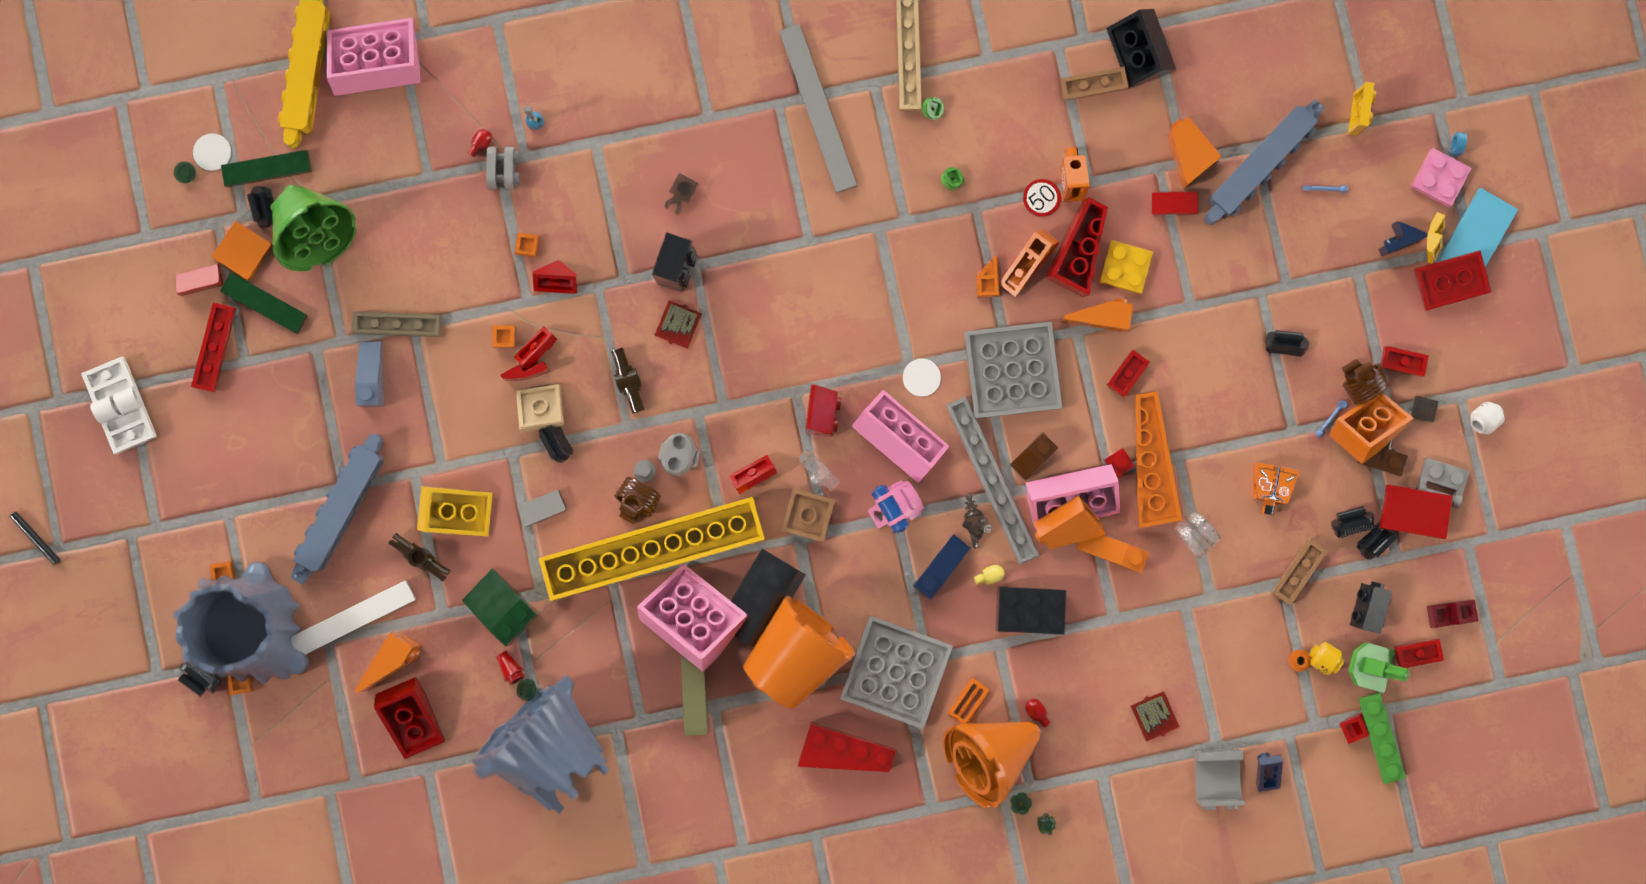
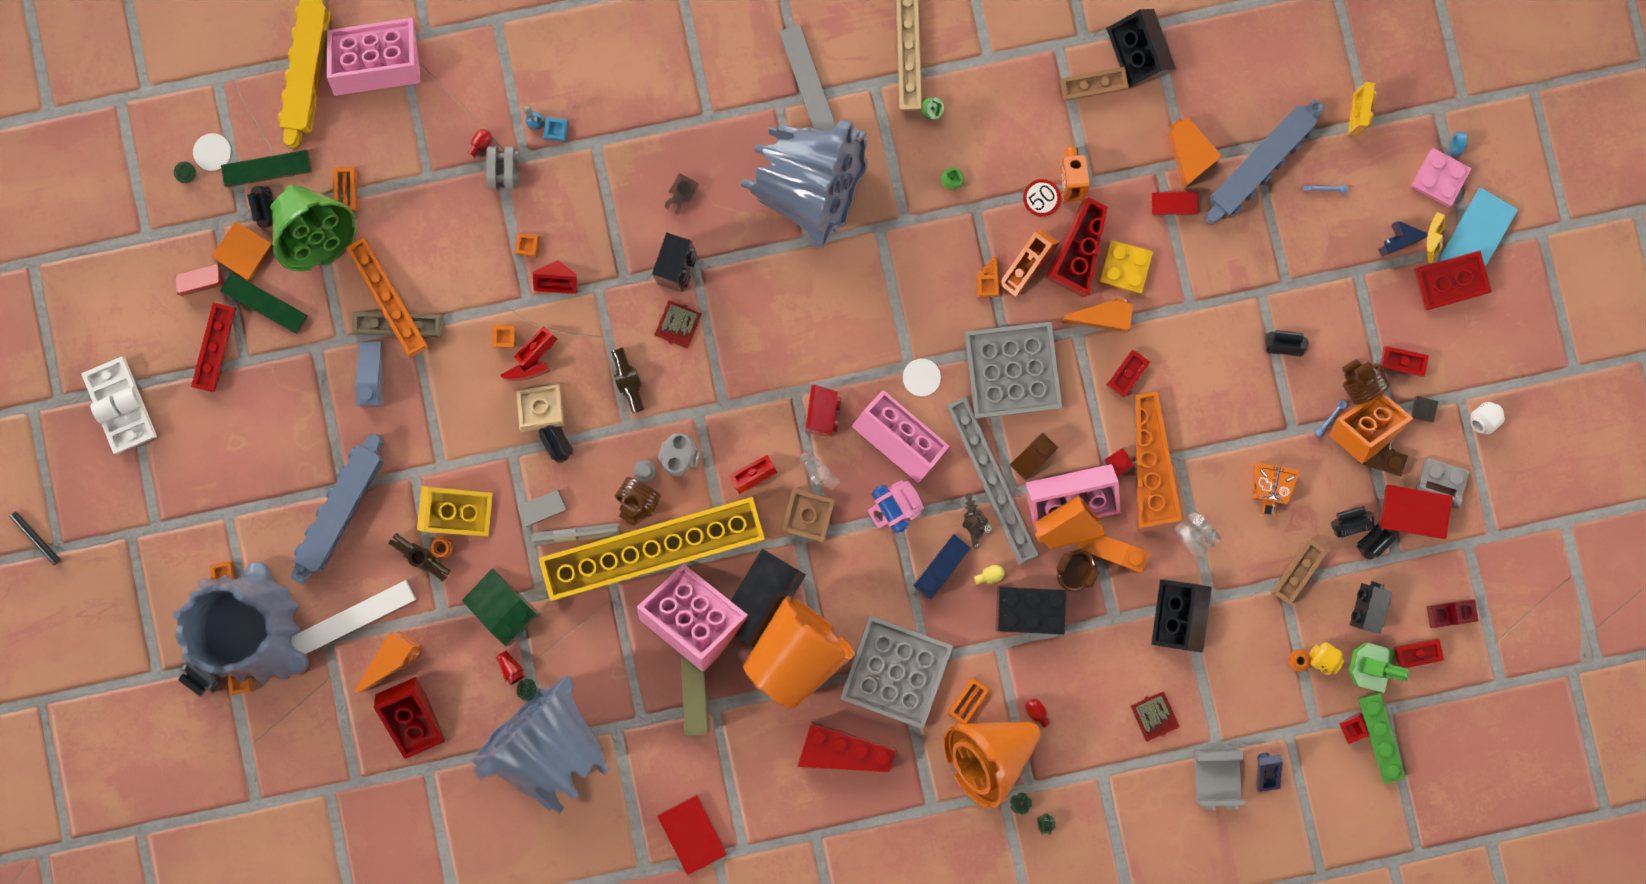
(353, 186): none -> orange tile
(387, 297): none -> orange tile
(435, 544): none -> orange plate
(555, 129): none -> dark azure tile
(576, 534): none -> light grey axle
(692, 835): none -> red tile
(812, 176): none -> sand blue piece
(1077, 570): none -> reddish brown piece
(1181, 615): none -> black slope

